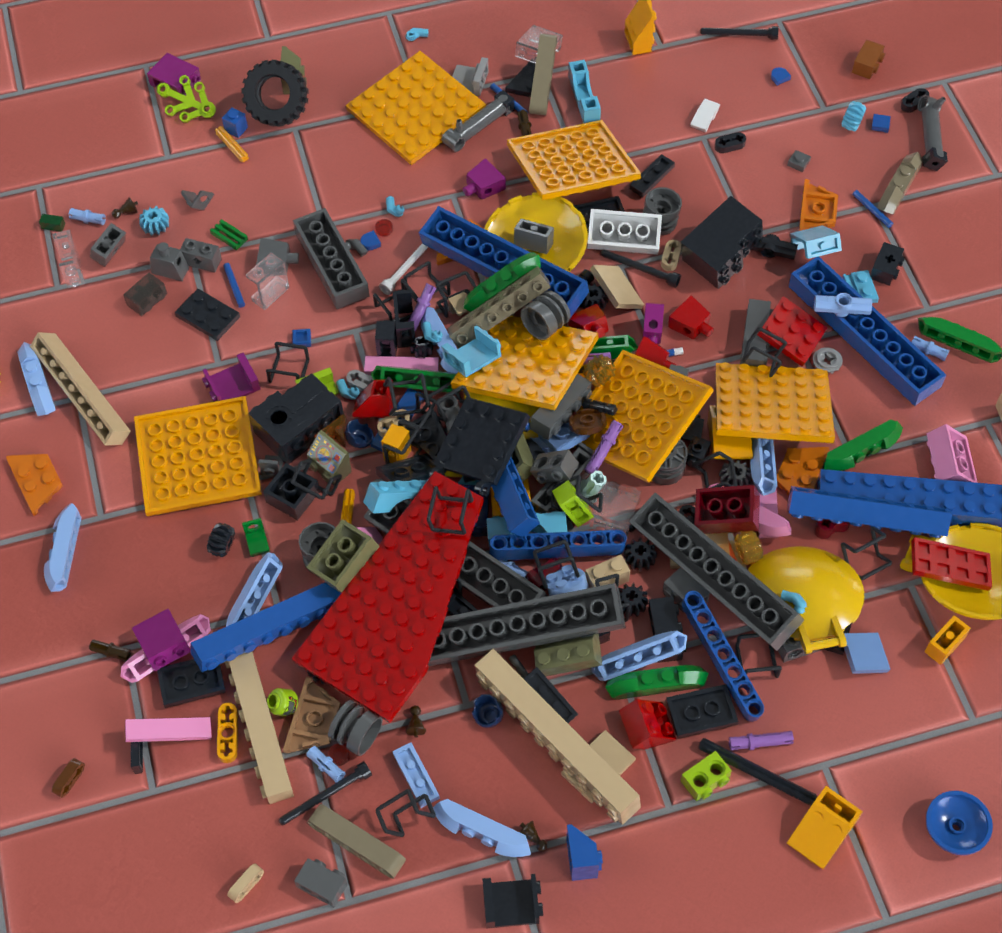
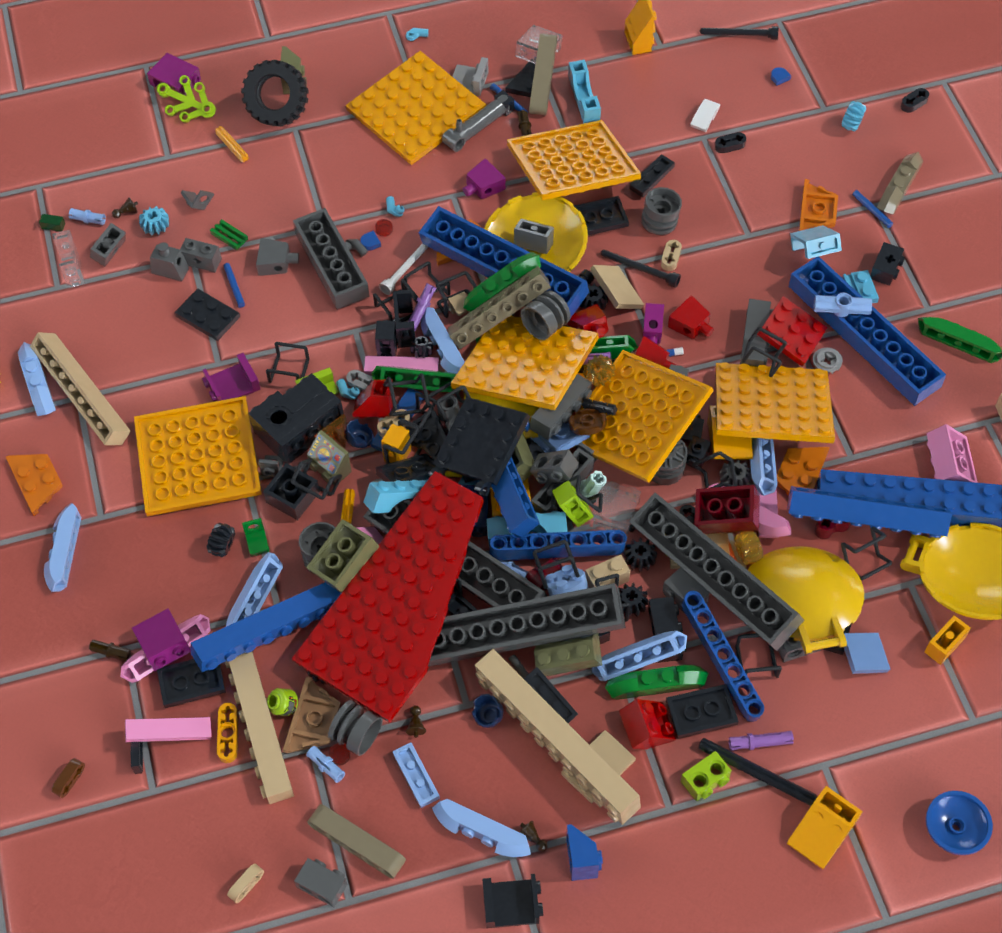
(145, 294): clear smoke brick -> none
(235, 122): blue brick -> none
(270, 280): clear panel -> none
(301, 337): blue tile -> none
(361, 772): black piece -> none
(413, 803): black piece -> none
(431, 335): medium azure arm -> none
(468, 498): black piece -> none
(474, 354): medium azure panel -> none
(605, 445): medium lavender pin -> none
(624, 231): white slope -> none
(722, 242): black piece -> none
(773, 246): black piece -> none
(796, 599): medium azure arm -> none
(799, 161): dark grey plate -> none
(868, 59): dark orange brick -> none
(868, 443): green brick -> none
(880, 123): blue tile -> none
(930, 348): light blue pin -> none
(934, 154): dark grey piece -> none
(951, 564): red plate -> none

